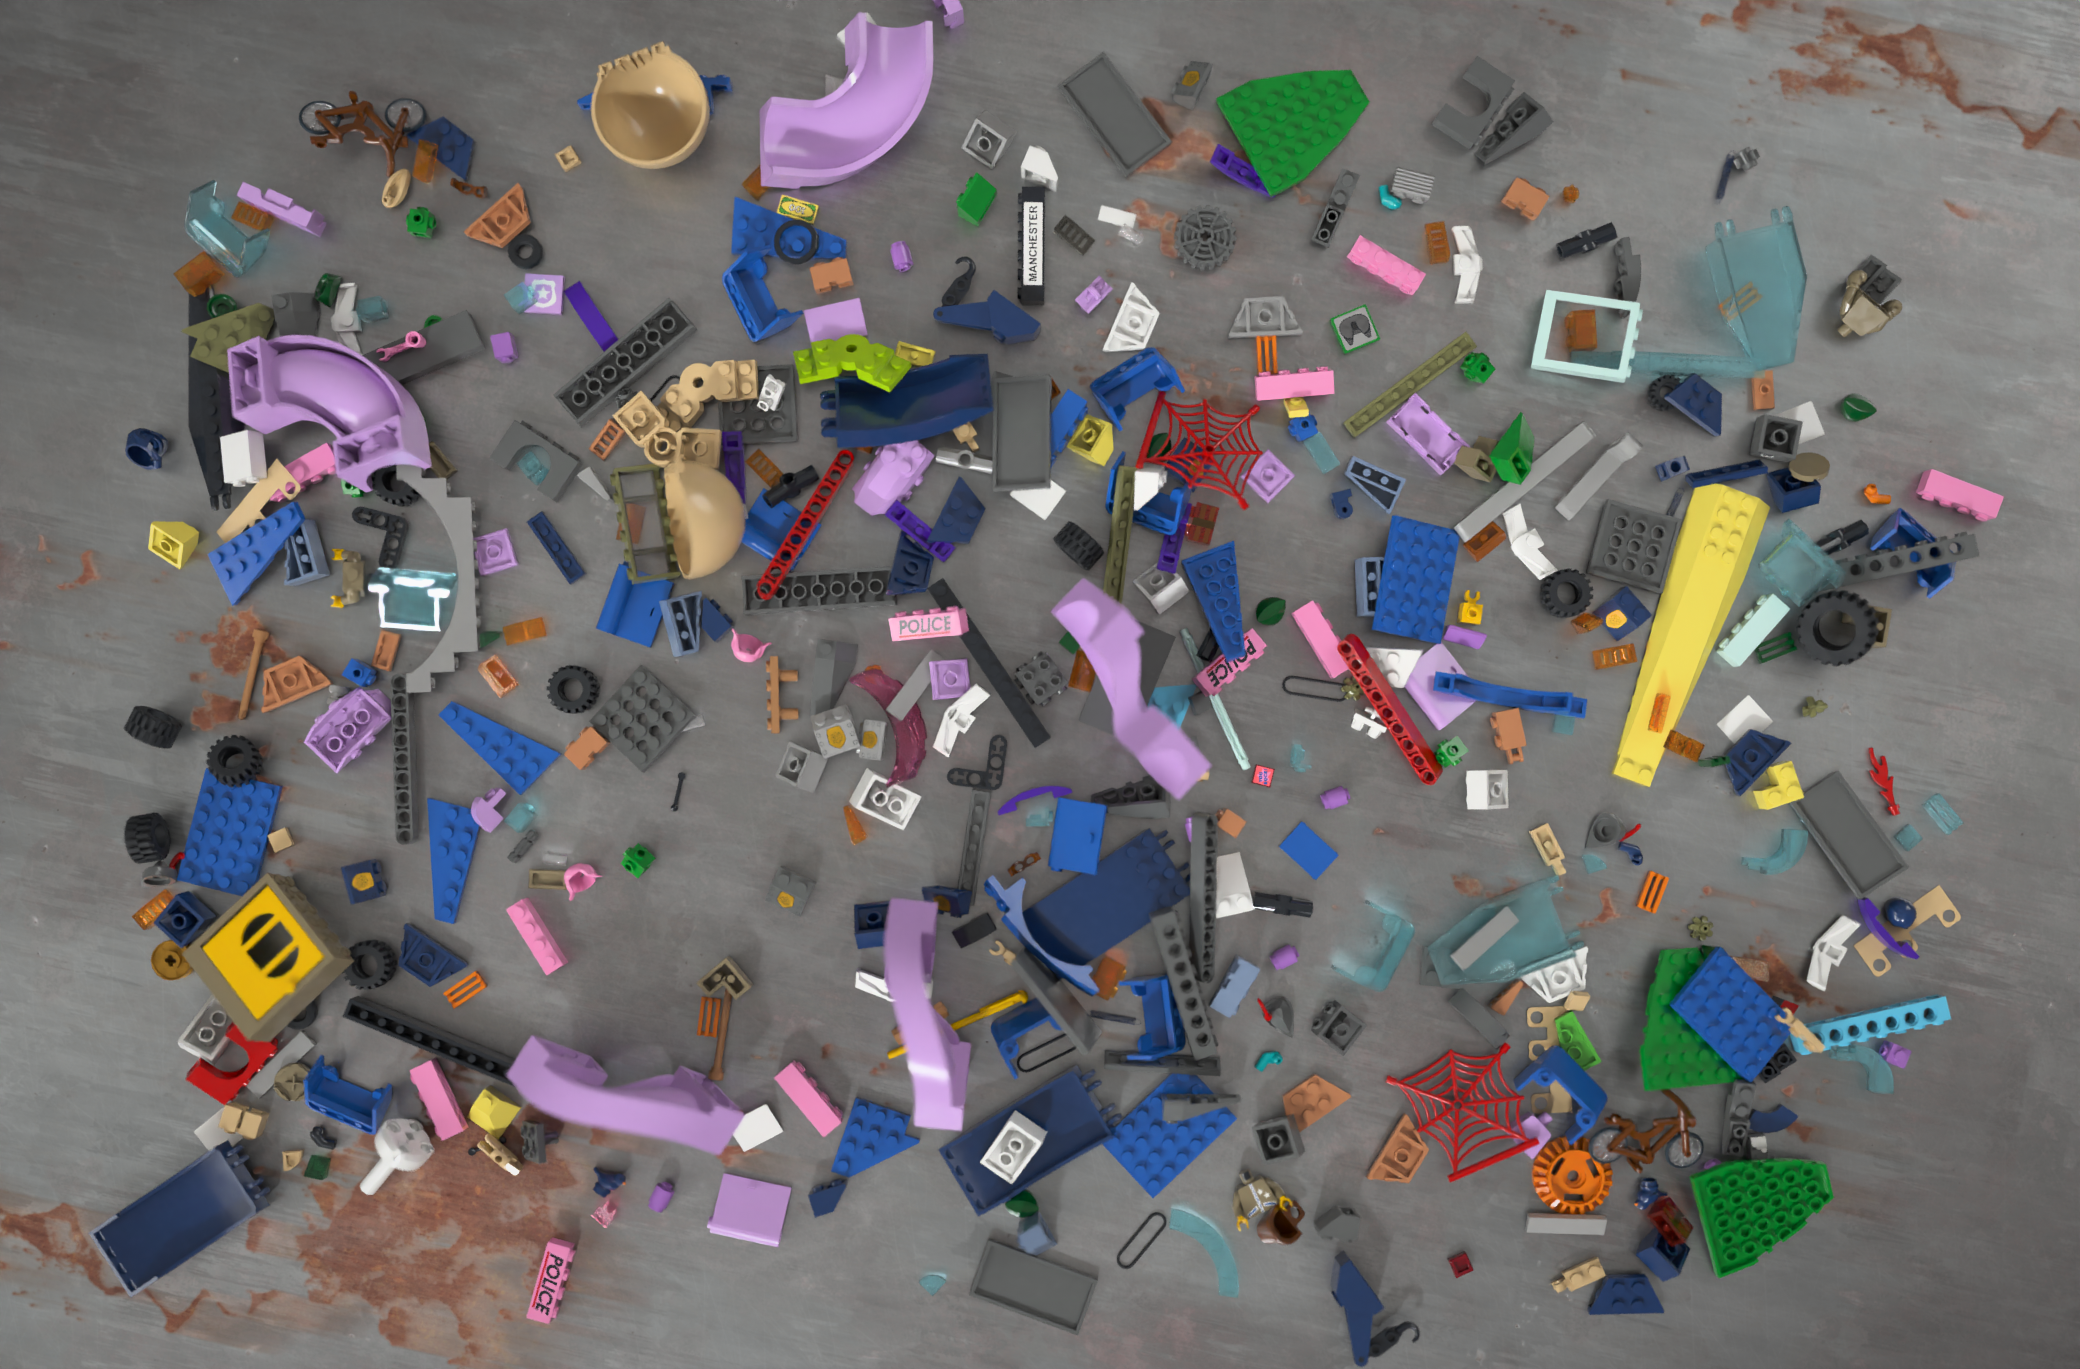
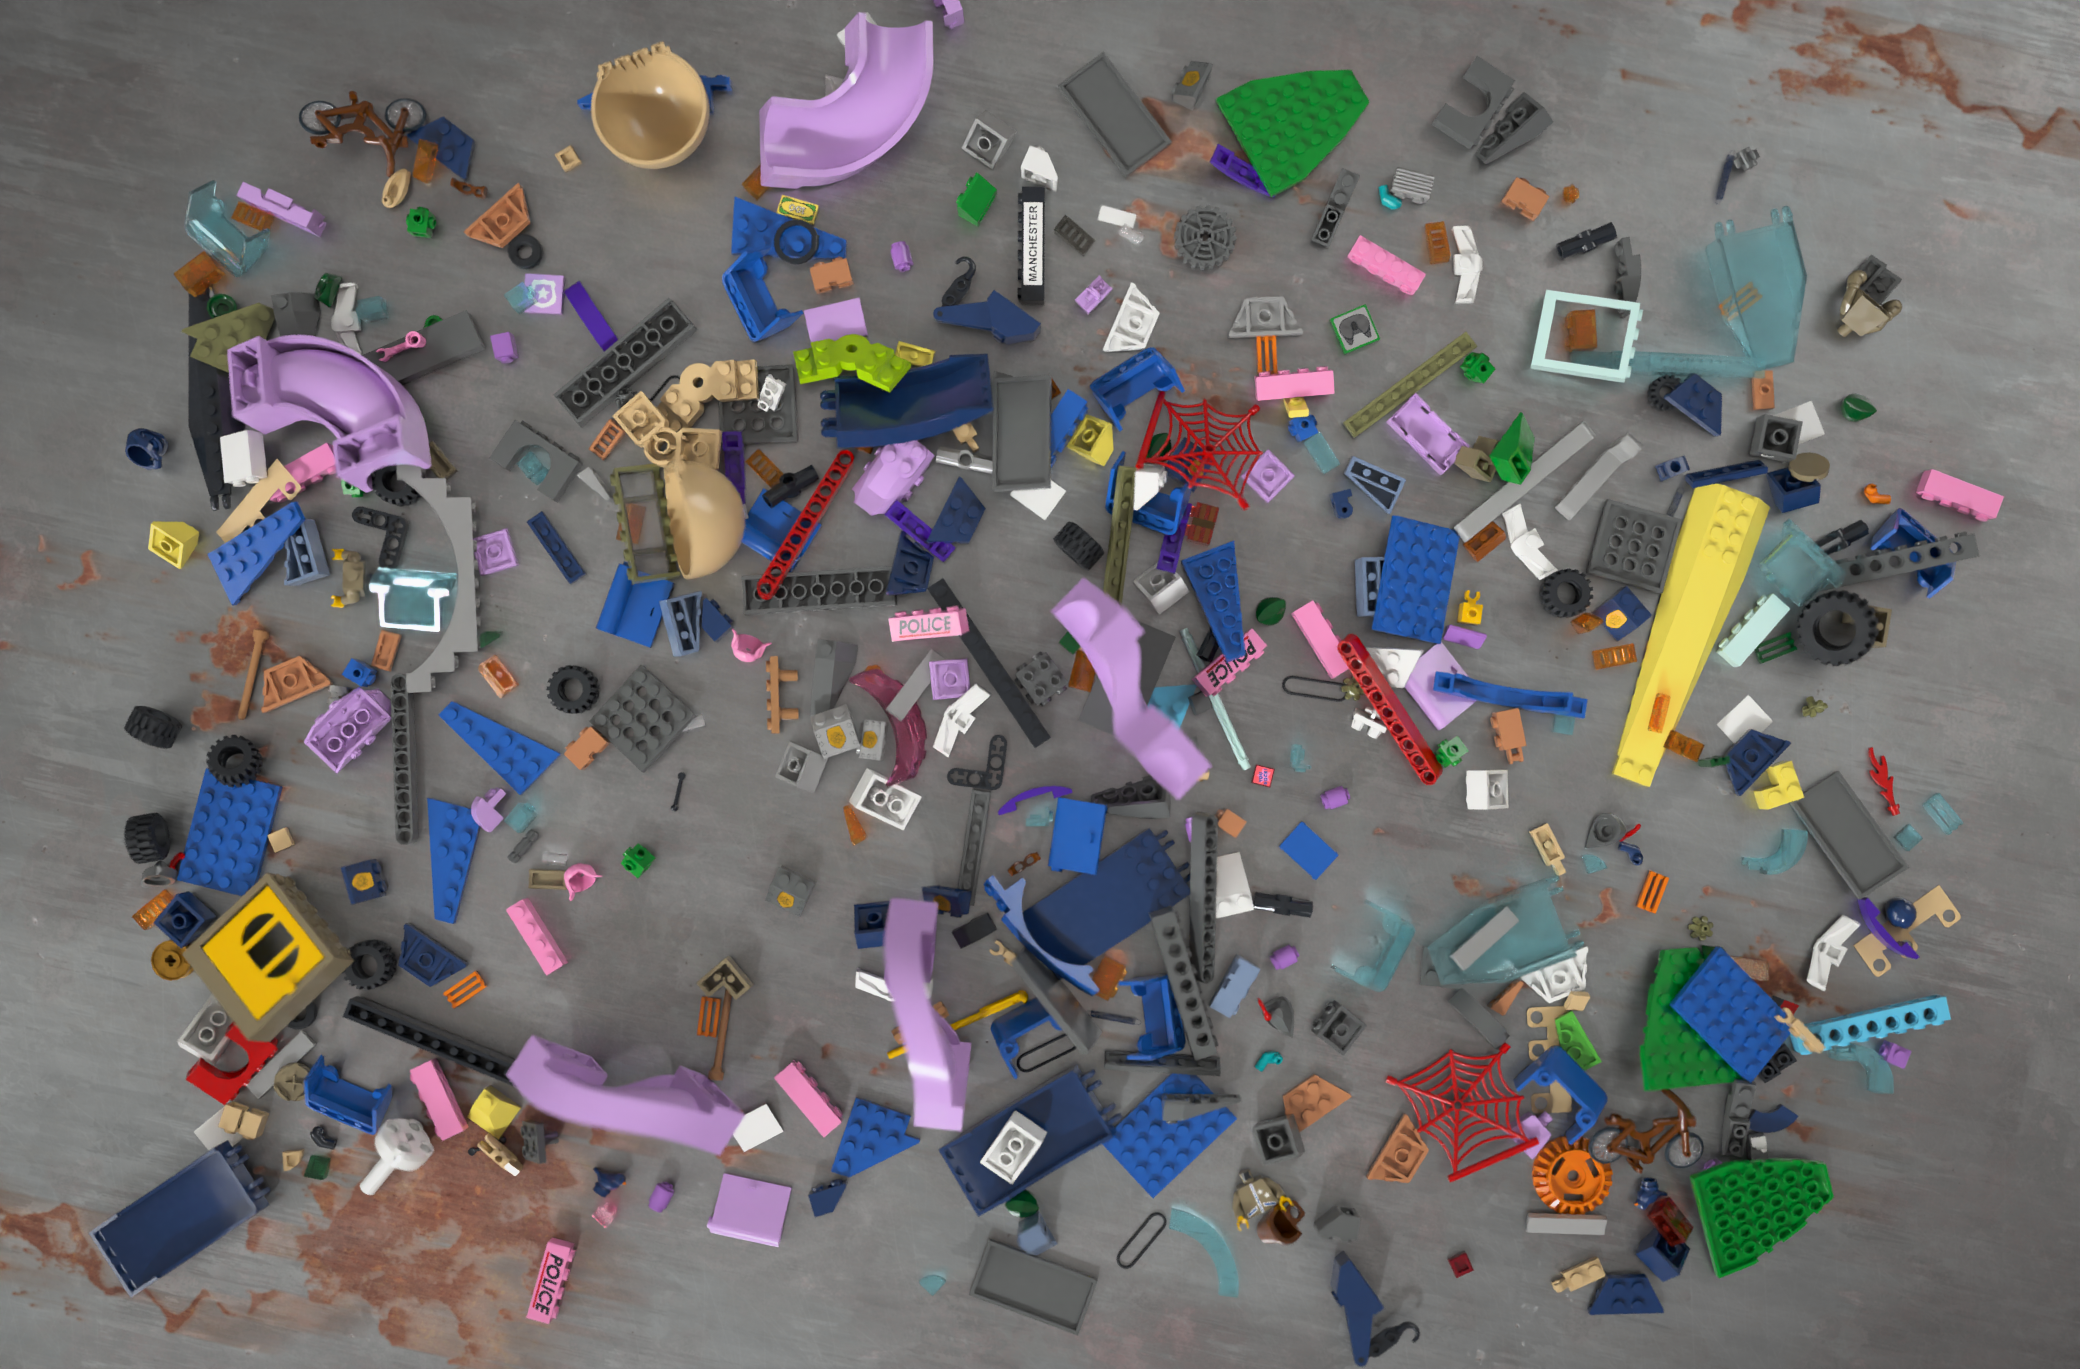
(524, 631): clear orange slope -> none

